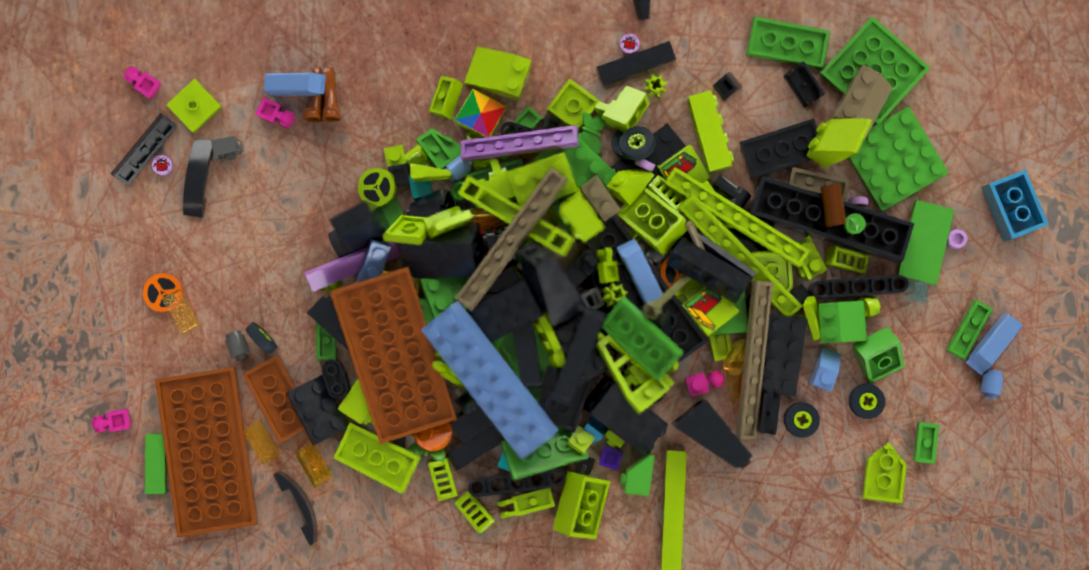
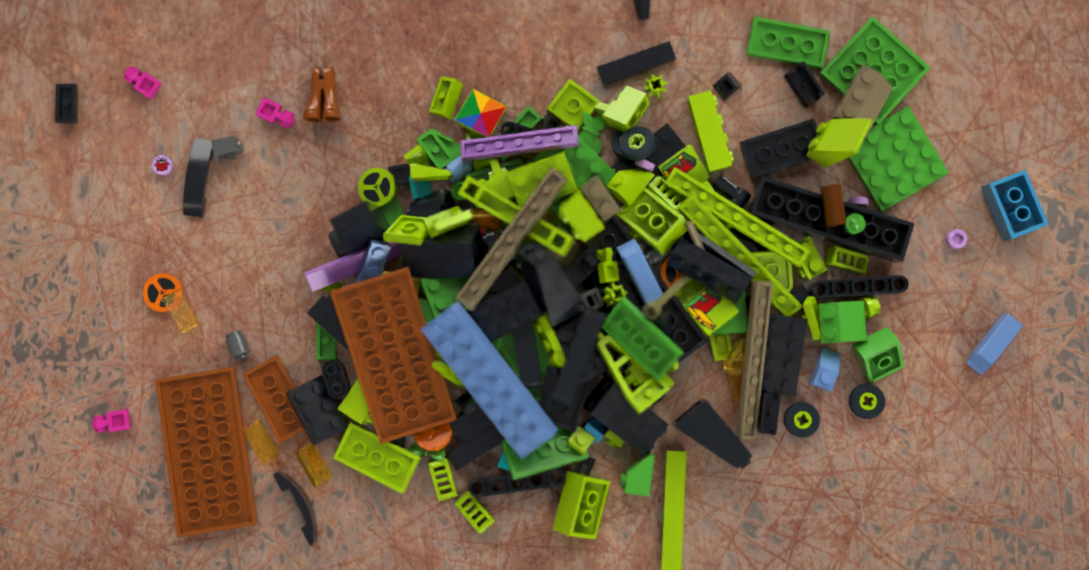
(66, 104): none -> black plate
(144, 149): black plate -> none
(155, 465): bright green tile -> none
(194, 106): lime plate -> none
(261, 337): black bush -> none
(294, 84): medium blue piece -> none
(395, 155): lime plate -> none
(499, 72): lime slope -> none
(528, 502): lime hinge -> none
(610, 457): dark purple plate -> none
(629, 44): tile -> none
(698, 383): dark pink plate -> none
(813, 181): dark tan plate -> none
(885, 476): lime tile -> none
(921, 292): clear light blue tile -> none
(926, 242): bright green tile -> none
(926, 442): bright green plate -> none
(969, 329): bright green tile -> none
(992, 384): medium blue brick -> none

